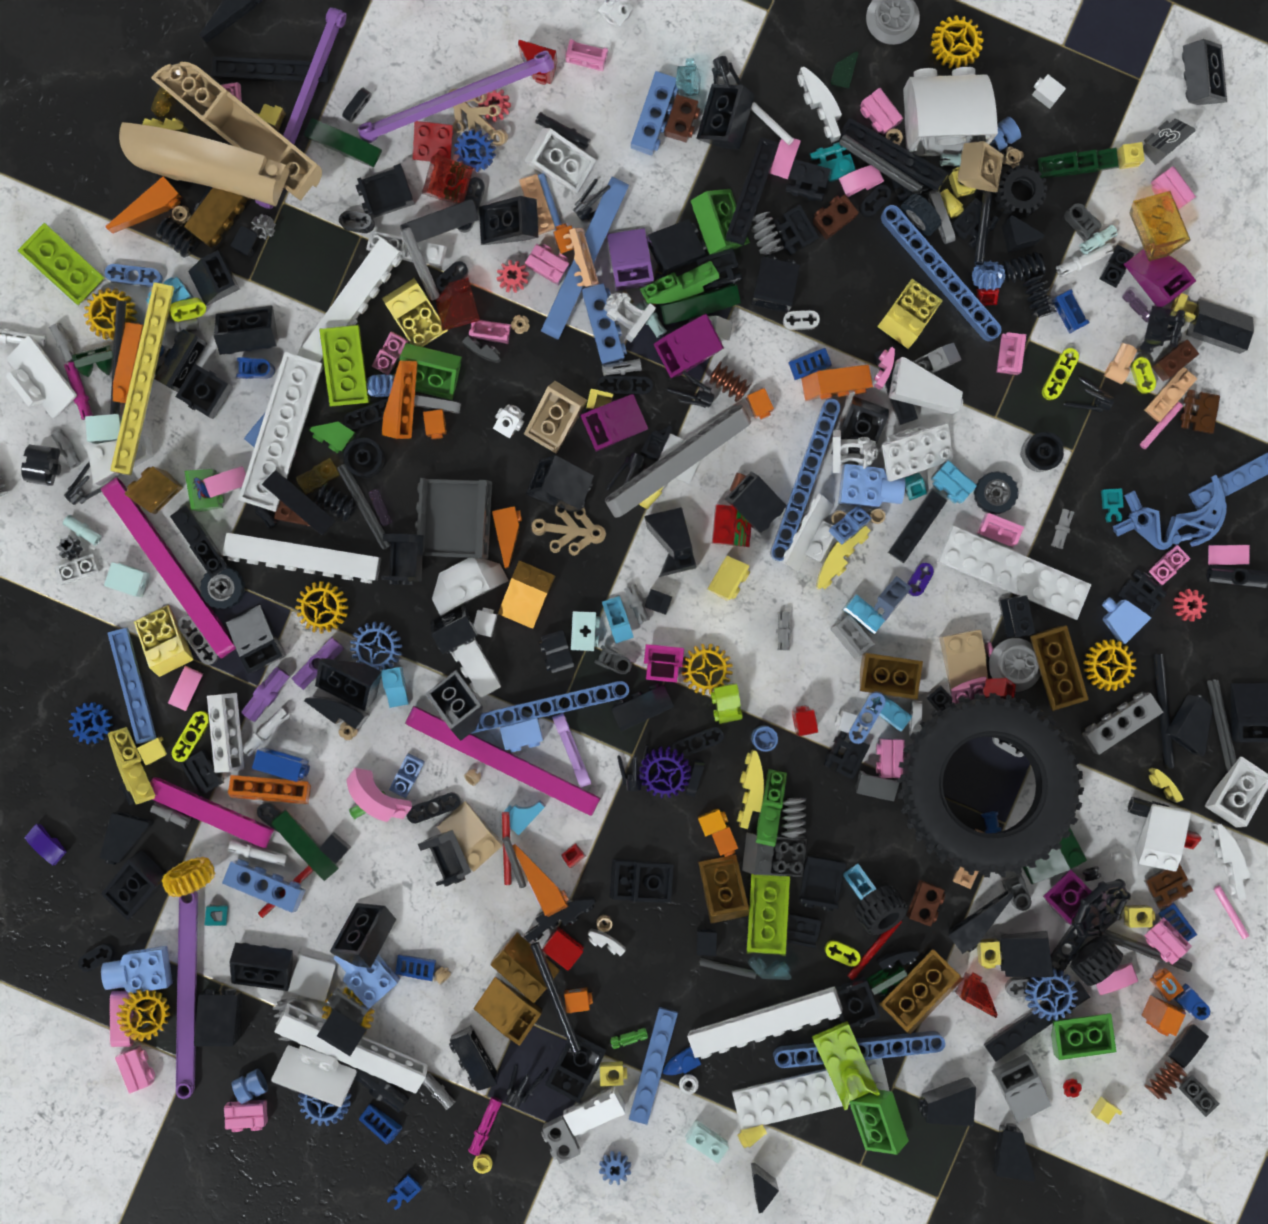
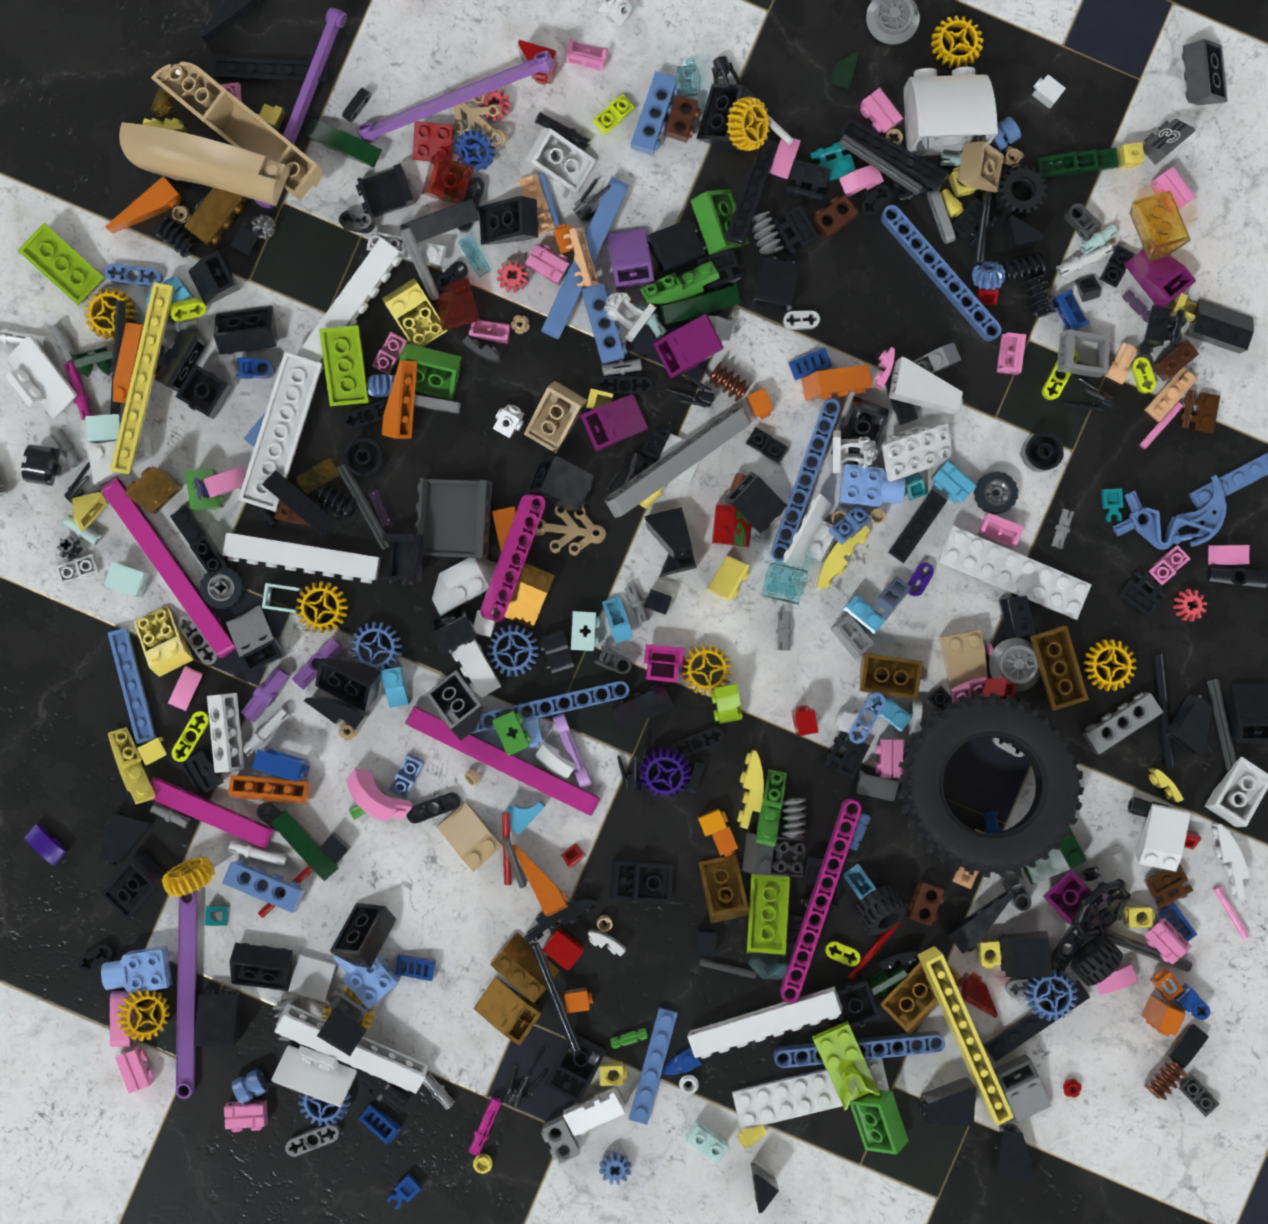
(87, 508): none -> light yellow slope
(95, 715): blue gear -> none
(267, 597): none -> light aqua piece
(297, 1139): none -> light grey beam
(335, 434): bright green slope -> none
(435, 424): orange brick -> none
(442, 975): tan plate -> none
(448, 857): black panel -> none
(474, 256): none -> clear light blue slope
(474, 1059): black slope -> none
(503, 726): none -> bright green brick
(505, 563): none -> dark pink beam
(510, 634): none -> medium blue gear
(550, 758): none -> white slope
(613, 114): none -> neon yellow slope
(748, 123): none -> yellow gear
(764, 738): medium blue wheel -> none
(767, 445): none -> black slope
(784, 582): none -> clear light blue bracket
(819, 96): white slope -> none
(821, 910): none -> dark pink beam
(859, 831): none -> medium blue axle
(910, 313): light yellow slope -> none
(921, 214): black wheel -> none
(965, 1035): none -> light yellow brick
(1067, 348): none -> light grey window
(1083, 1036): bright green slope -> none
(1088, 288): none -> black slope
(1105, 1110): light yellow panel -> none
(1123, 619): light blue torso -> none

